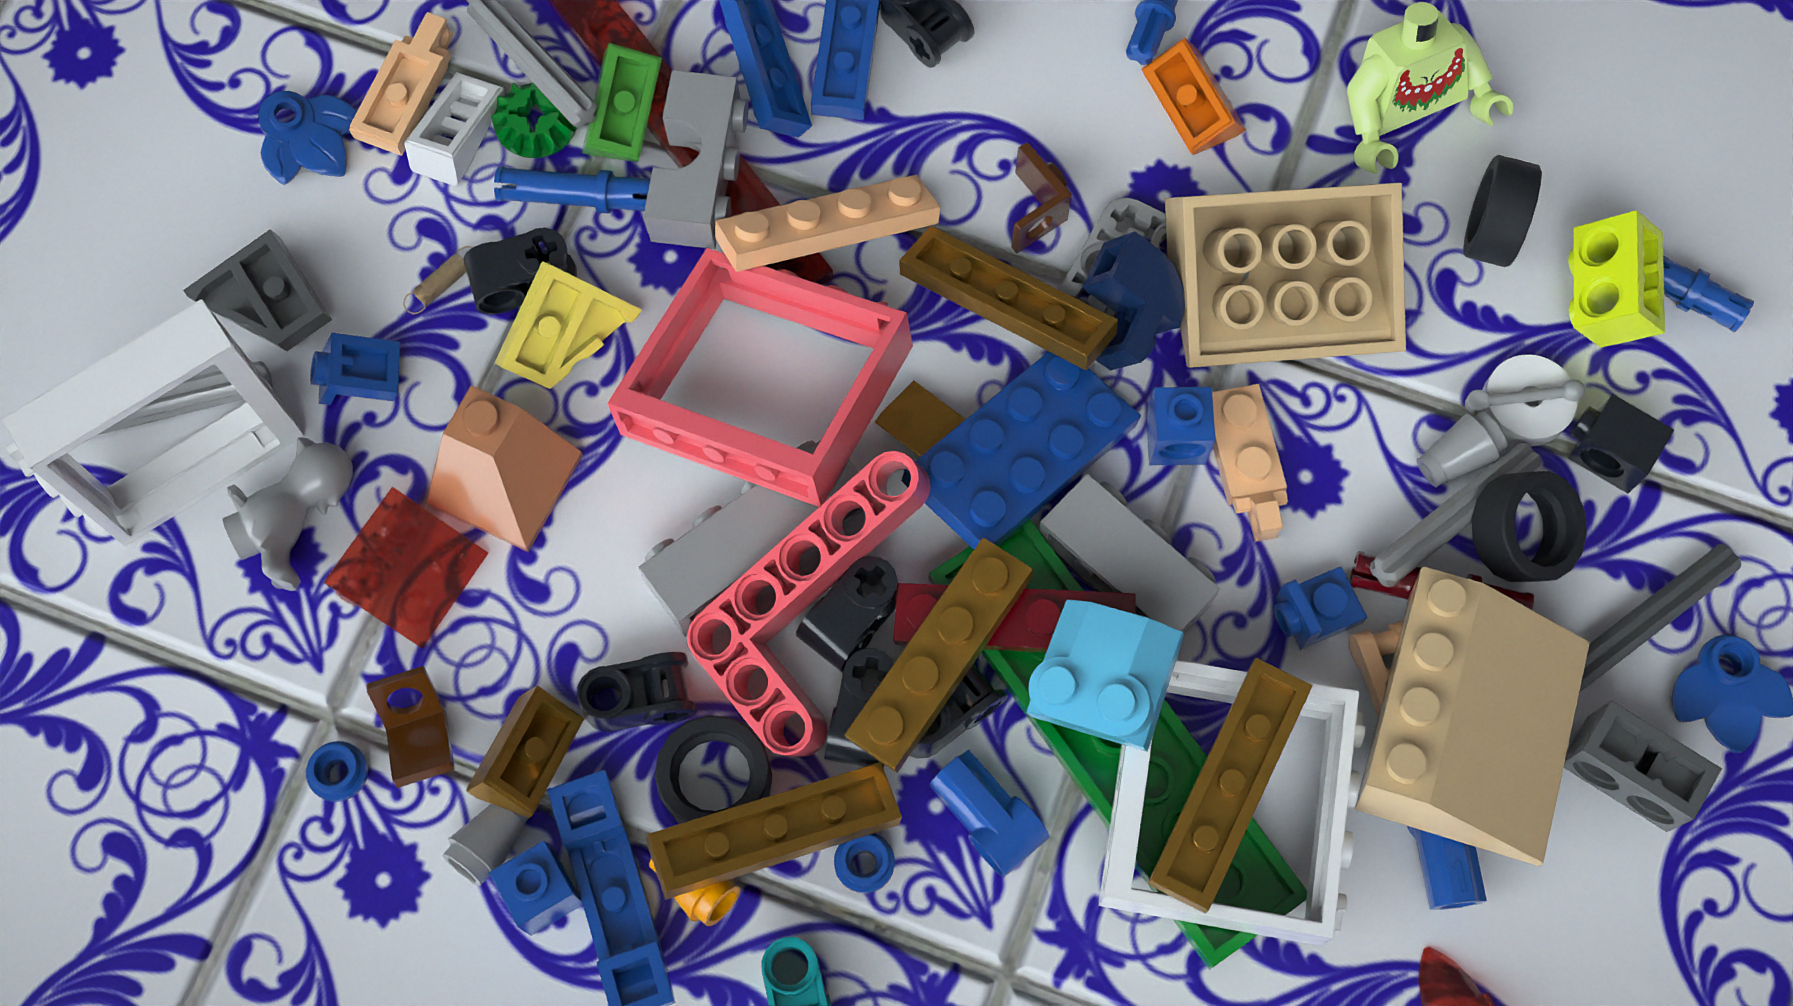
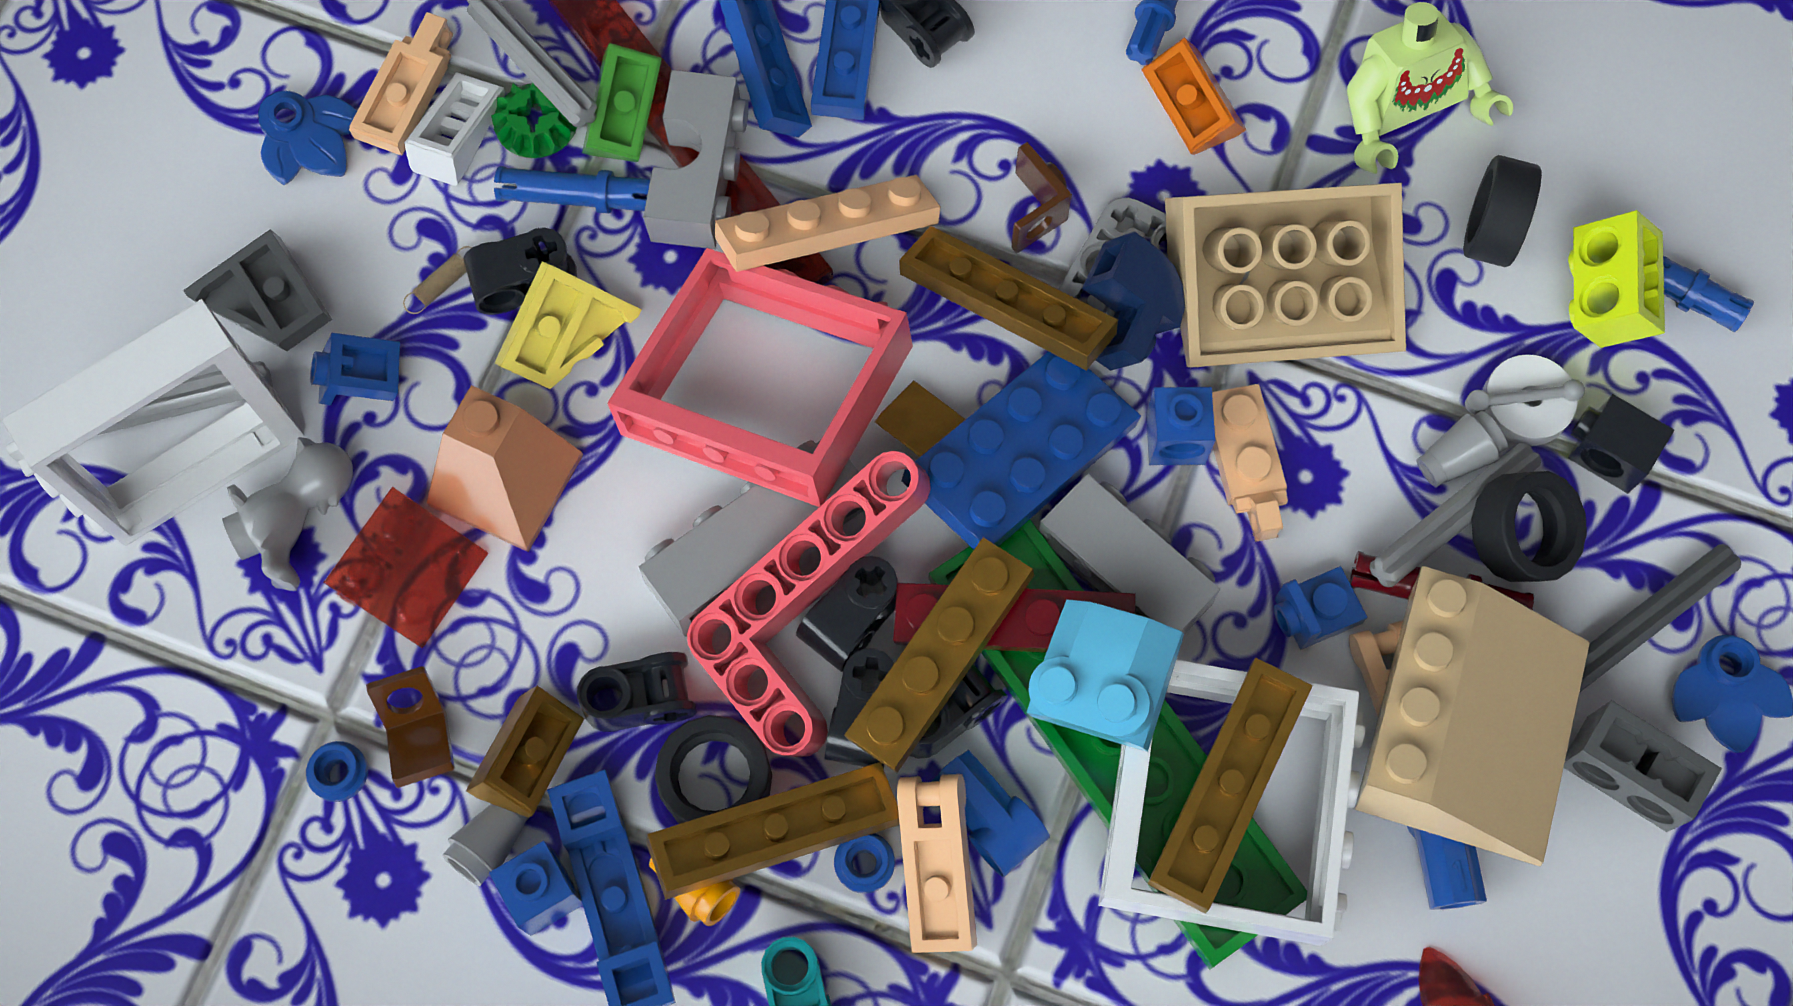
(937, 865): none -> light nougat plate

